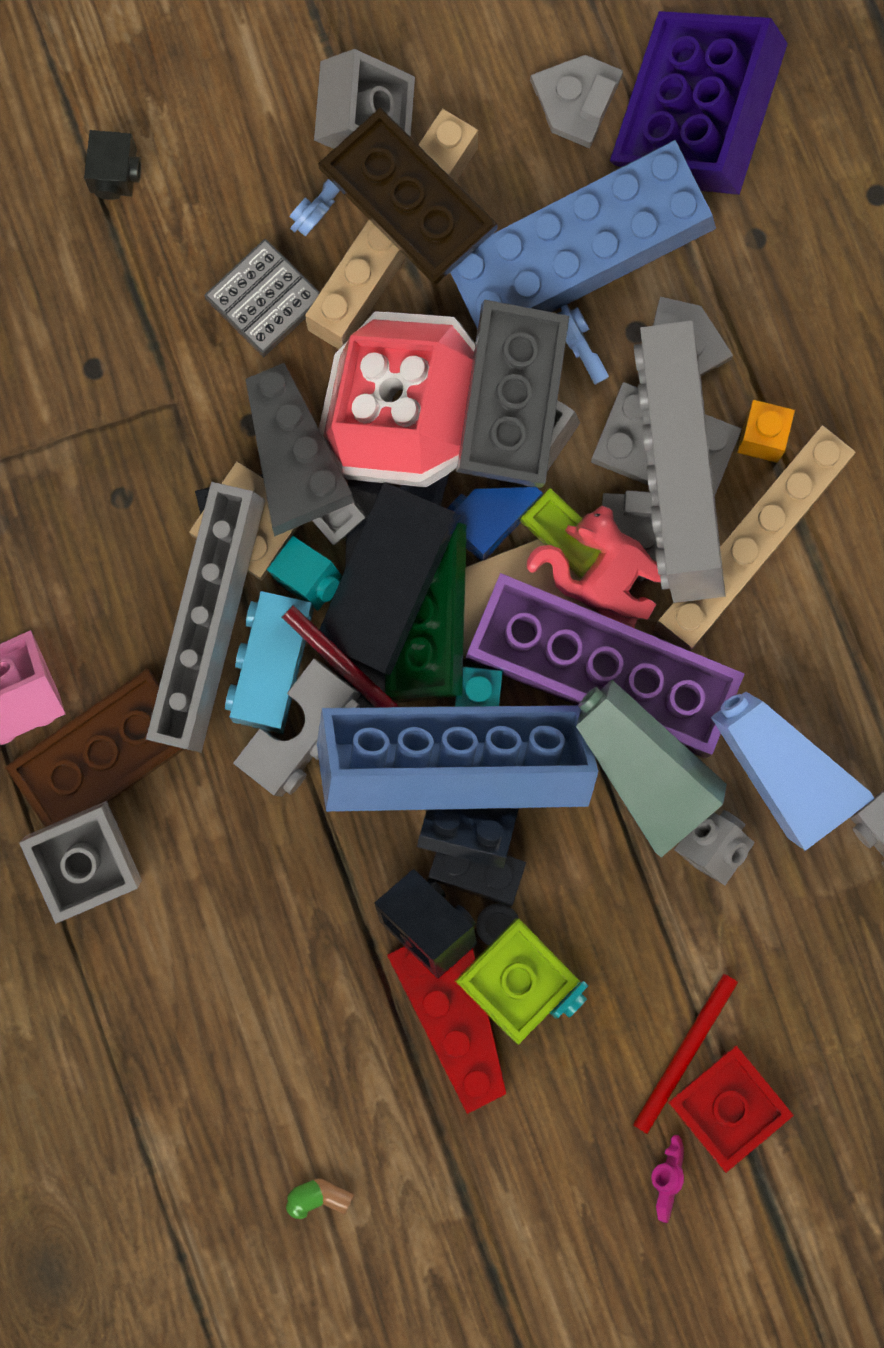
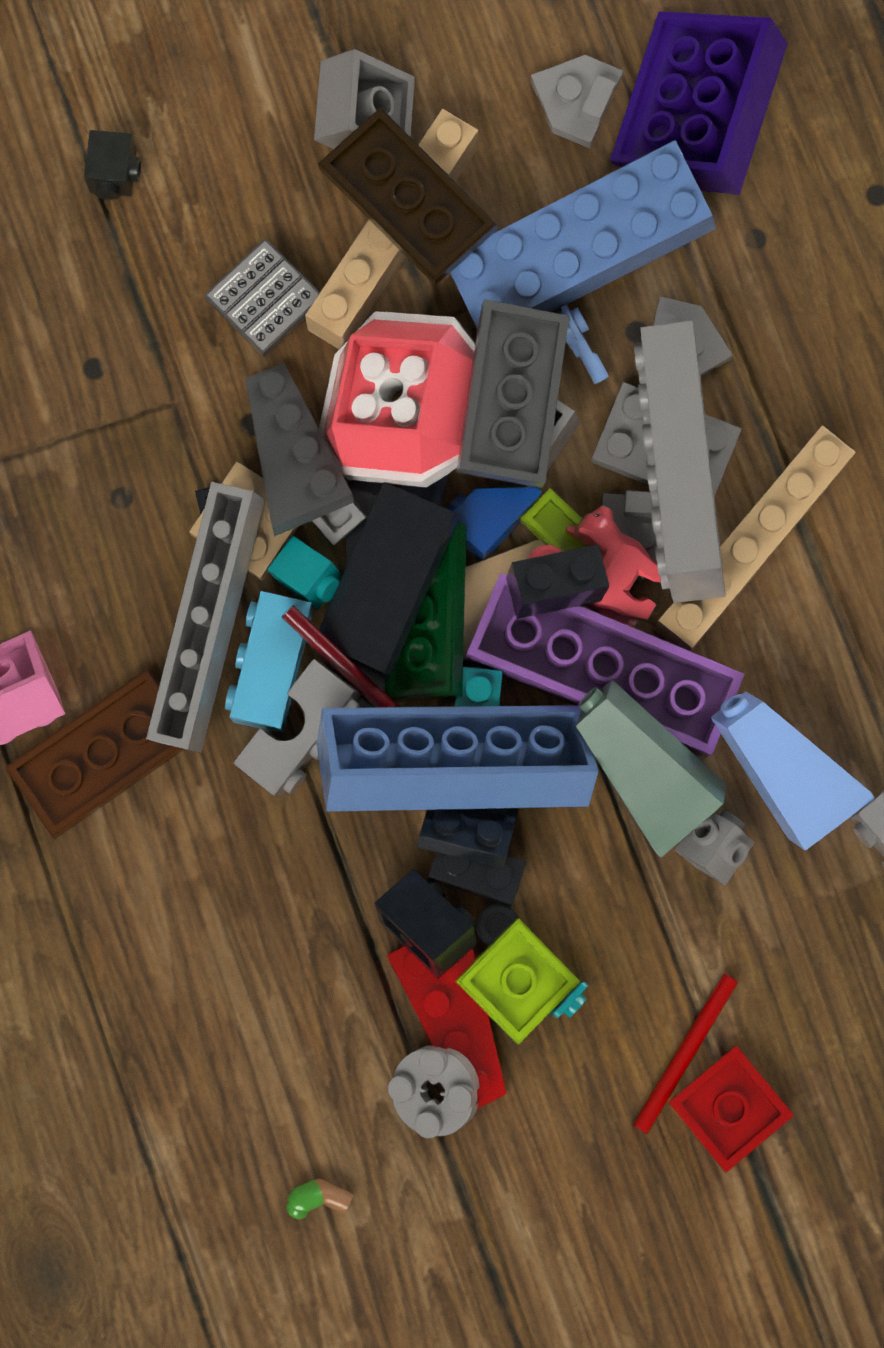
(80, 862): light grey brick -> none
(309, 214): light blue plate -> none
(411, 1098): none -> light grey plate
(557, 581): none -> black brick
(669, 1178): dark pink piece -> none
(765, 431): light orange brick -> none

